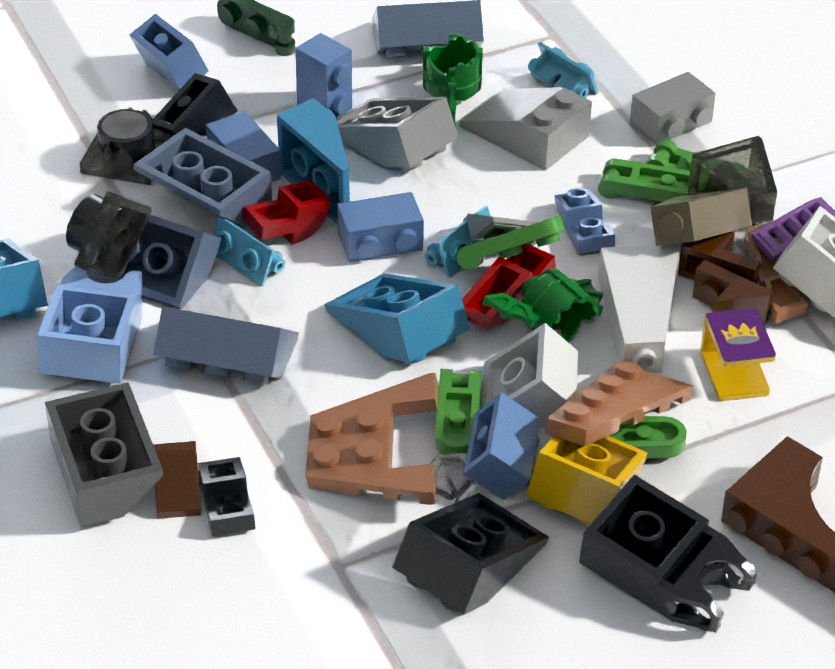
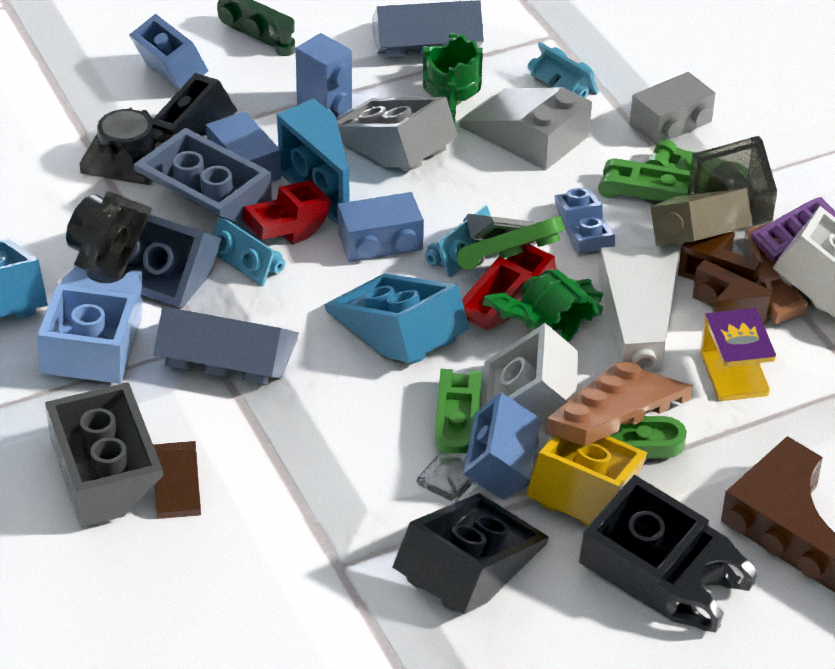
(226, 496): black slope -> none
(354, 444): nougat wing -> none

